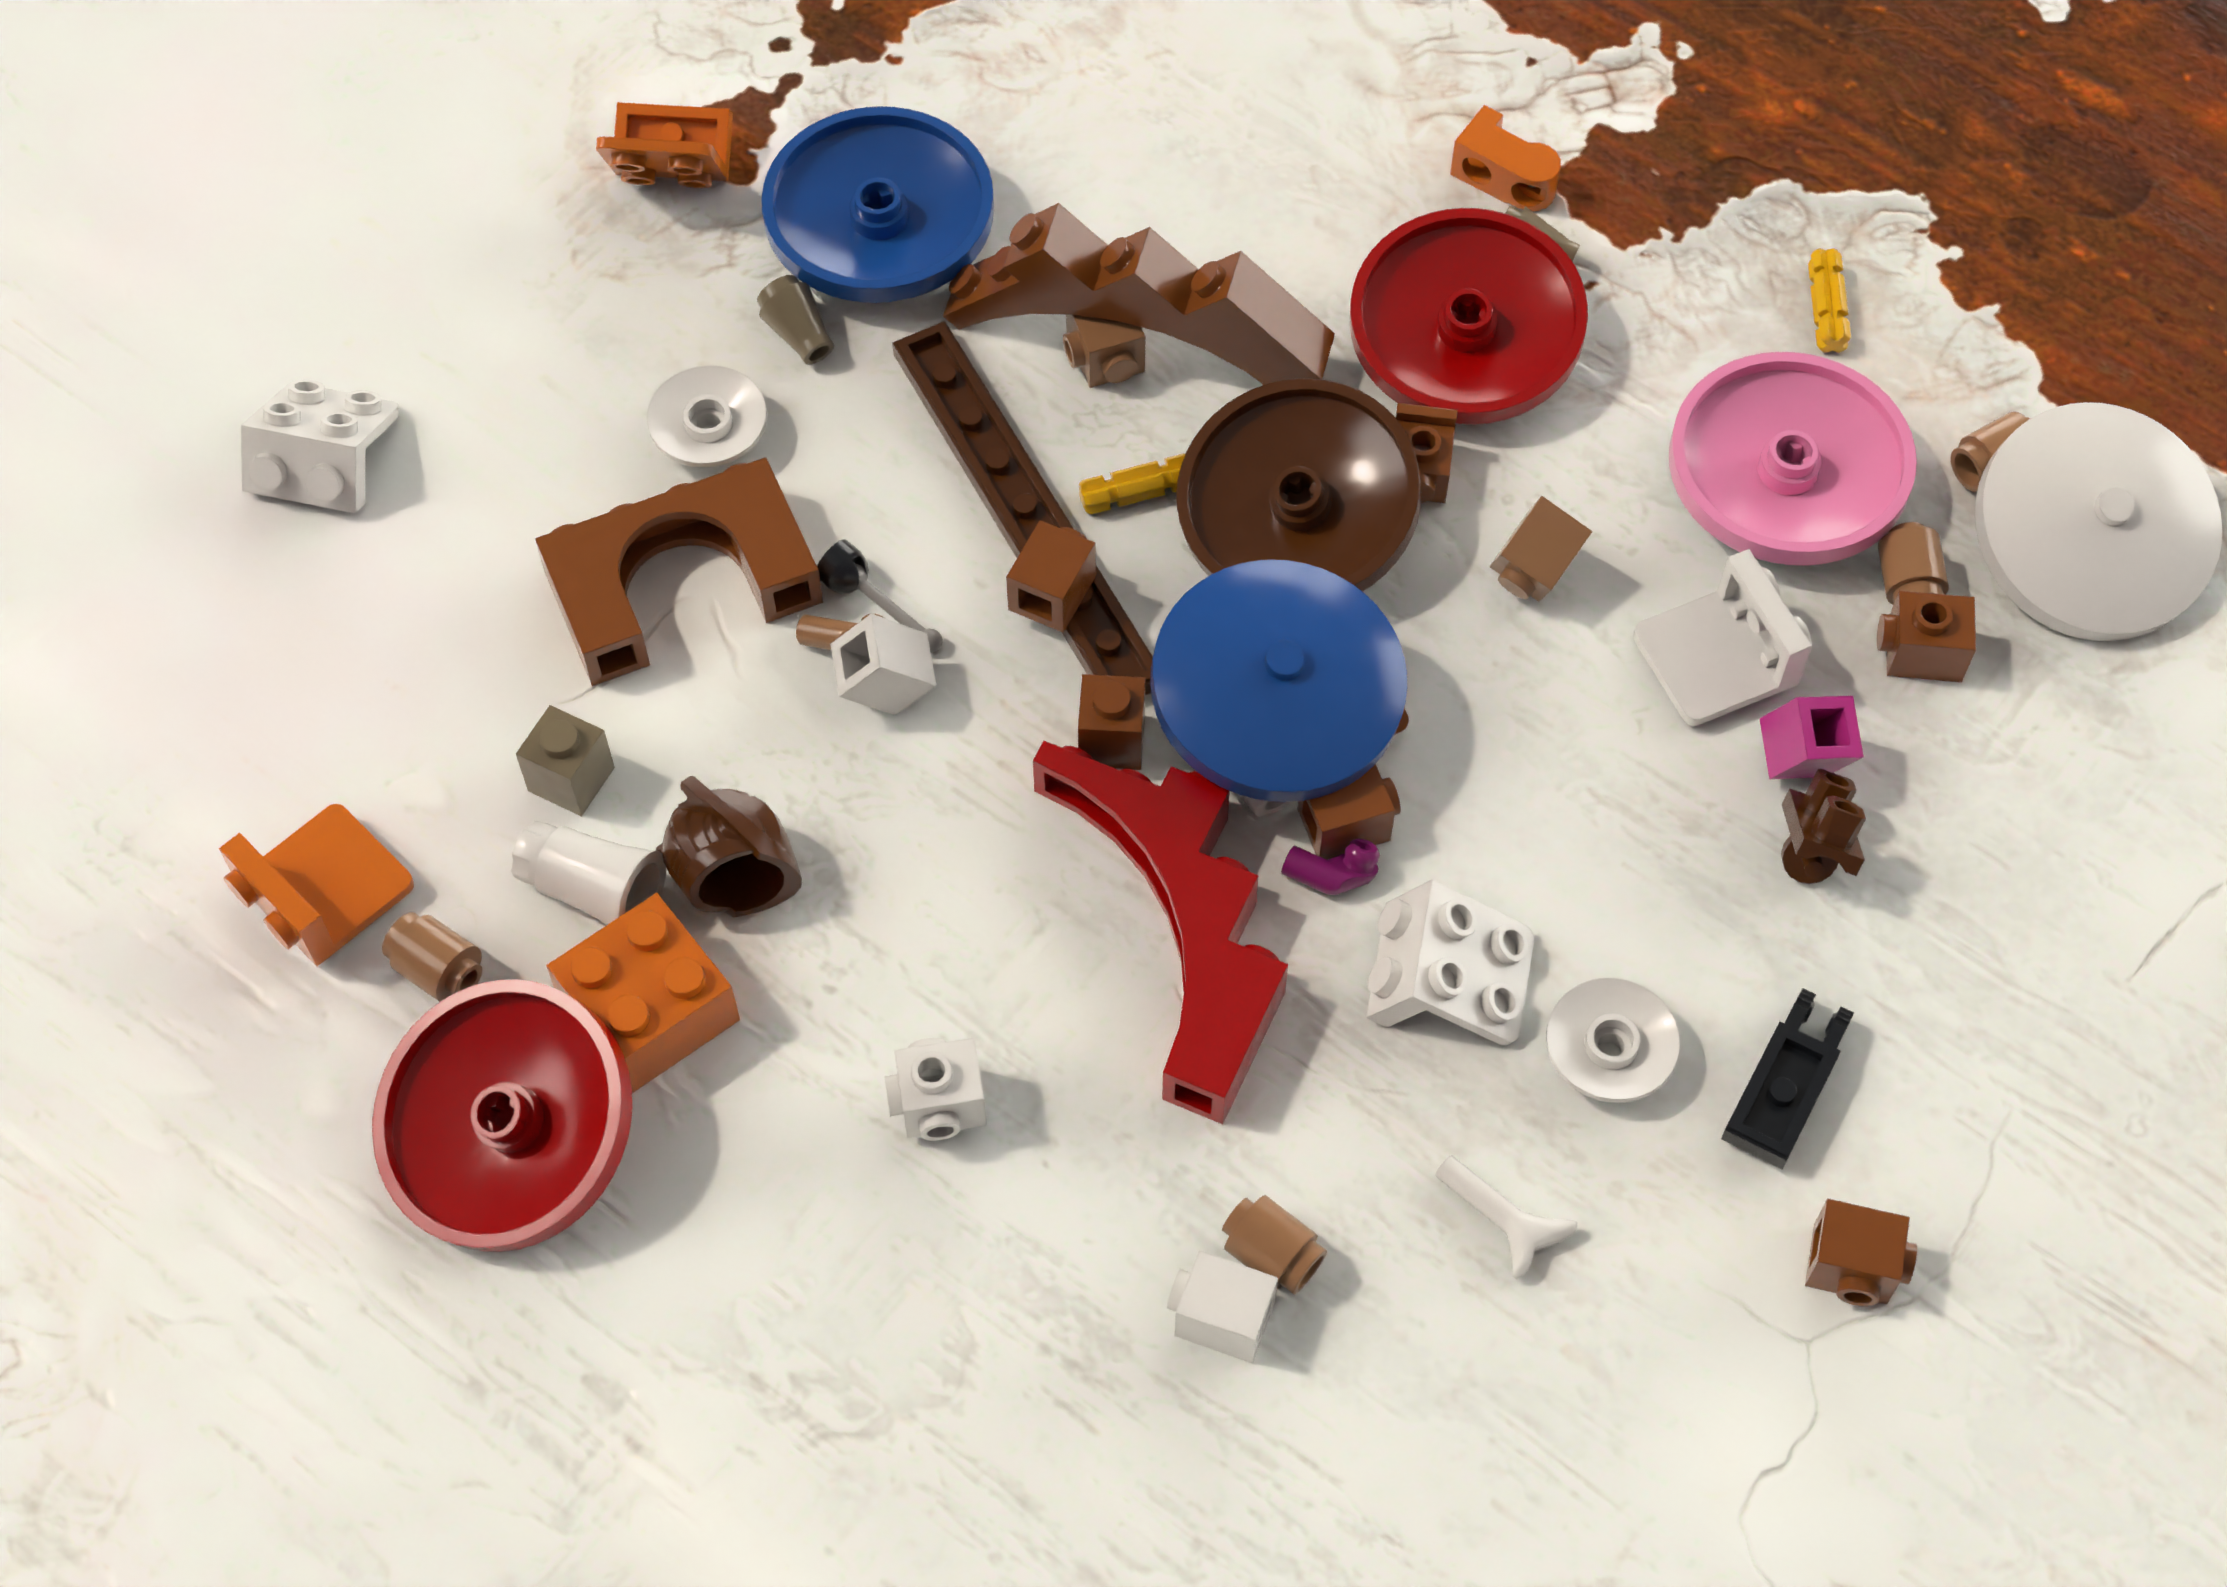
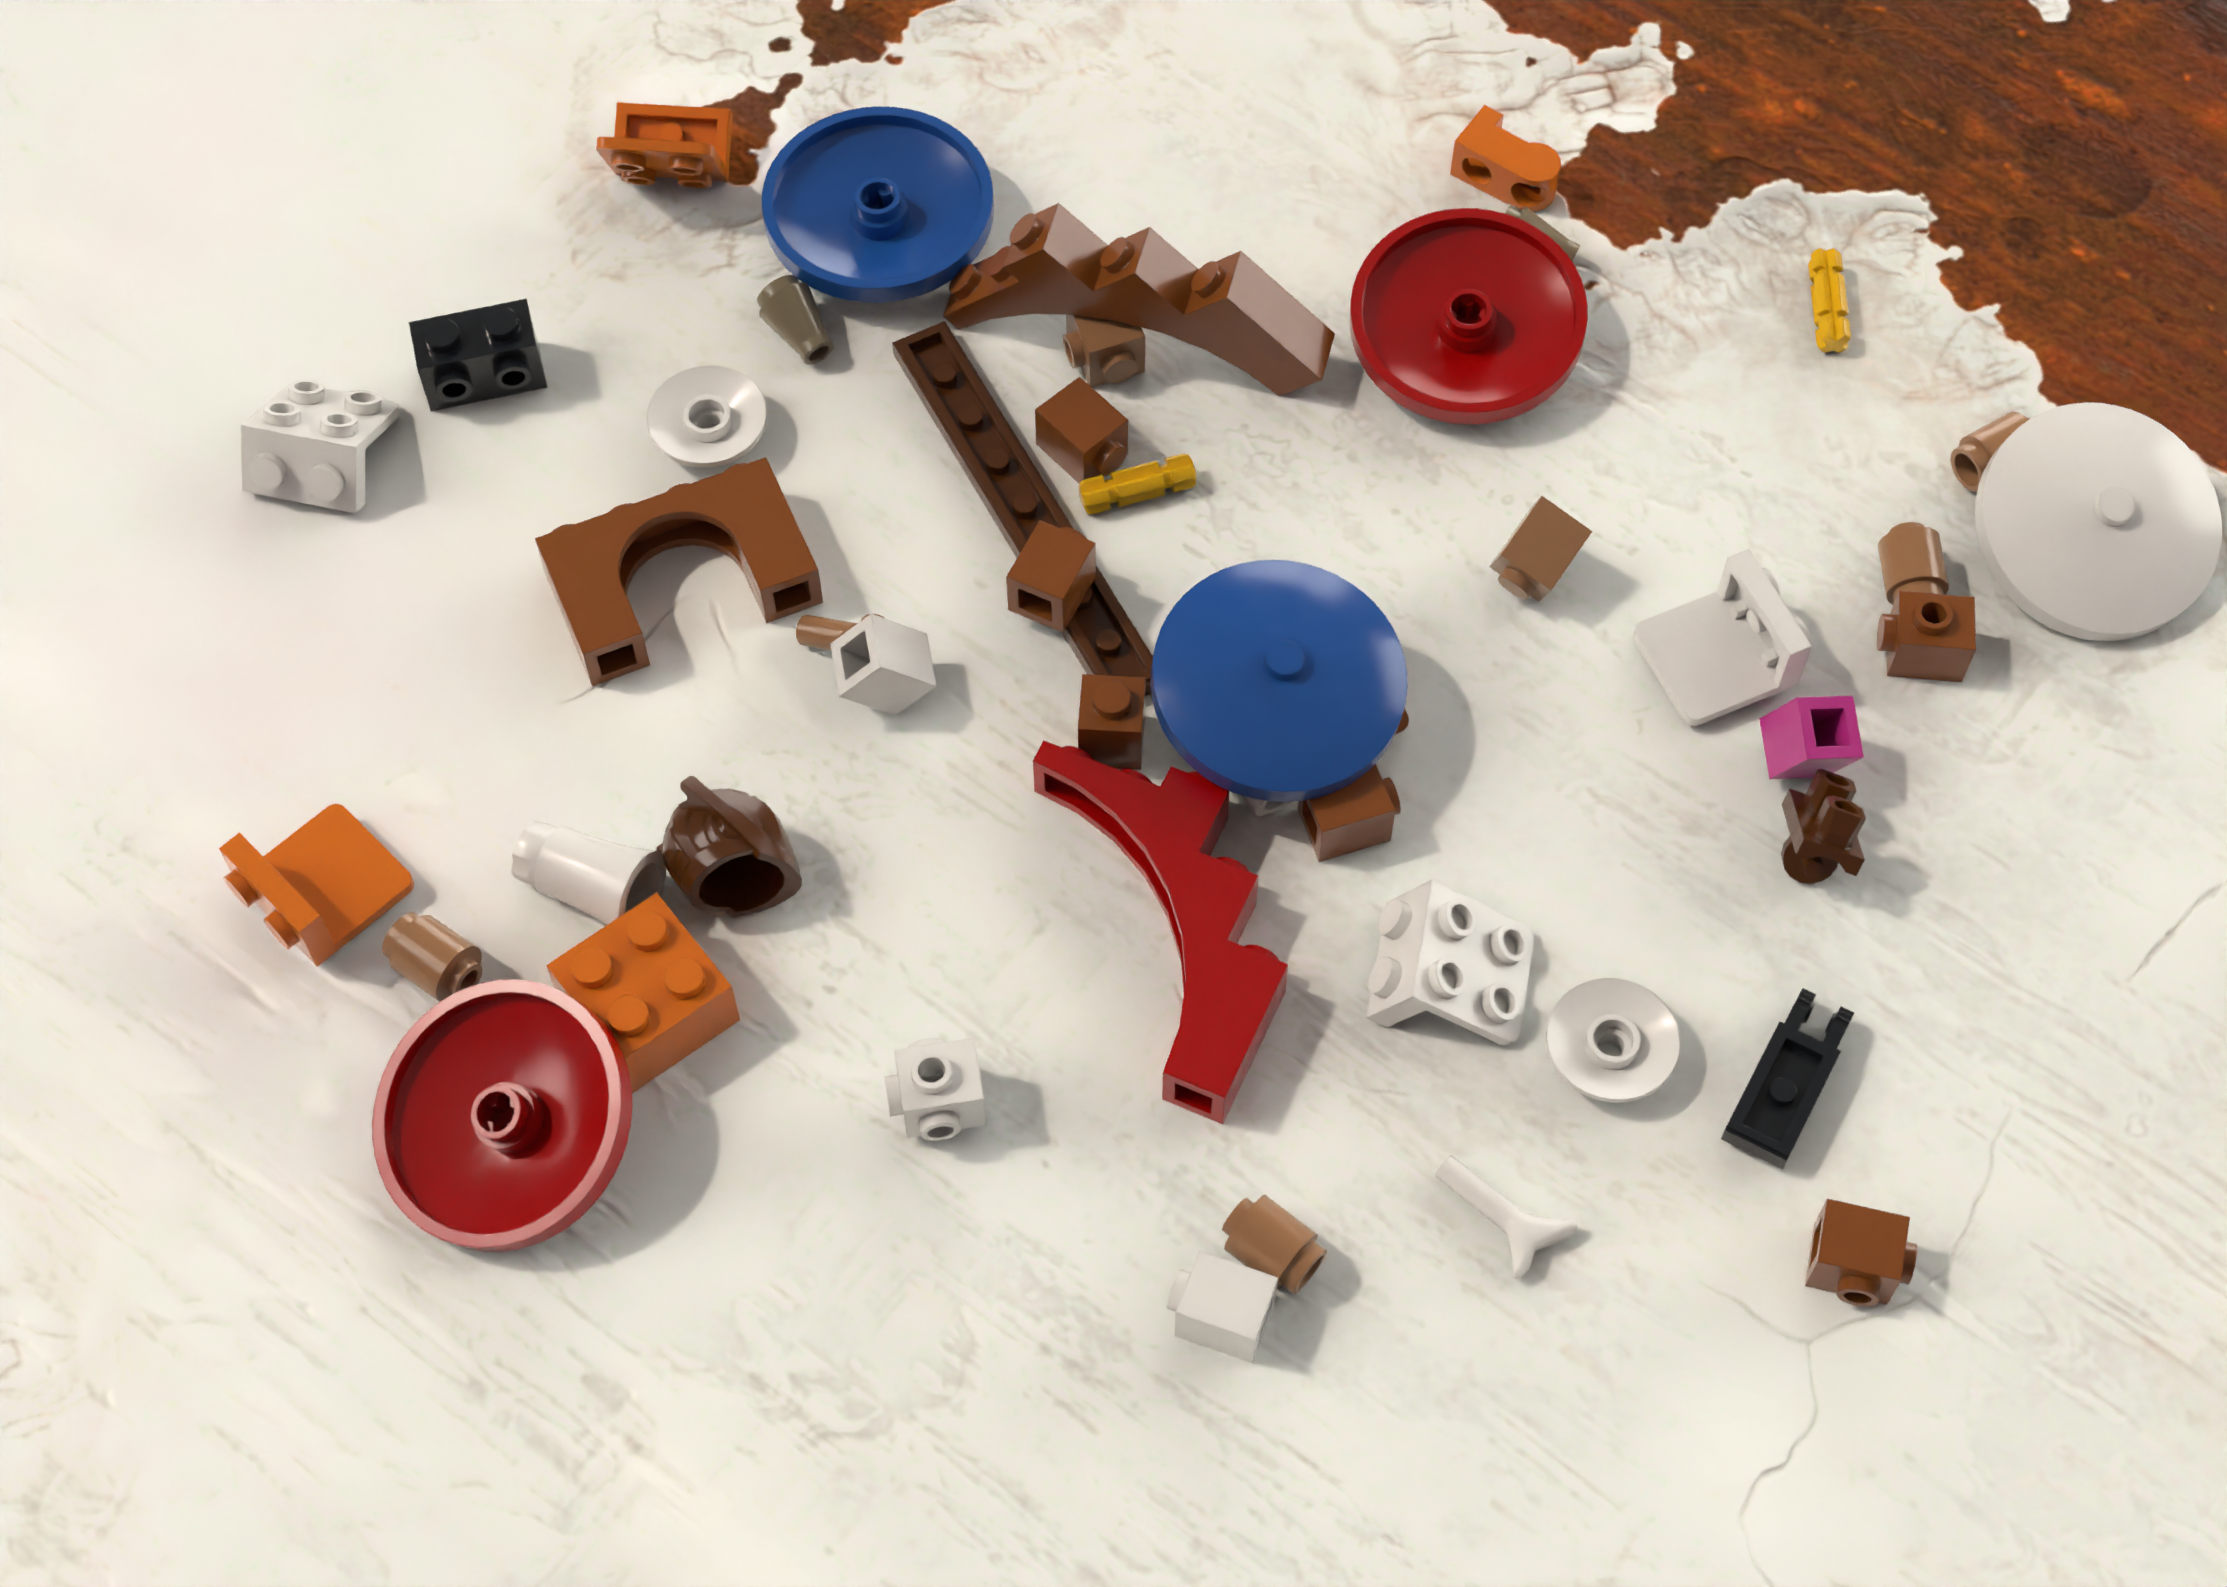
(477, 354): none -> black brick
(565, 760): dark tan brick -> none
(846, 570): hinge -> none
(1082, 431): none -> dark orange brick
(1303, 479): reddish brown dish -> none
(1337, 874): magenta arm -> none
(1432, 439): dark orange brick -> none
(1792, 458): bright pink dish -> none

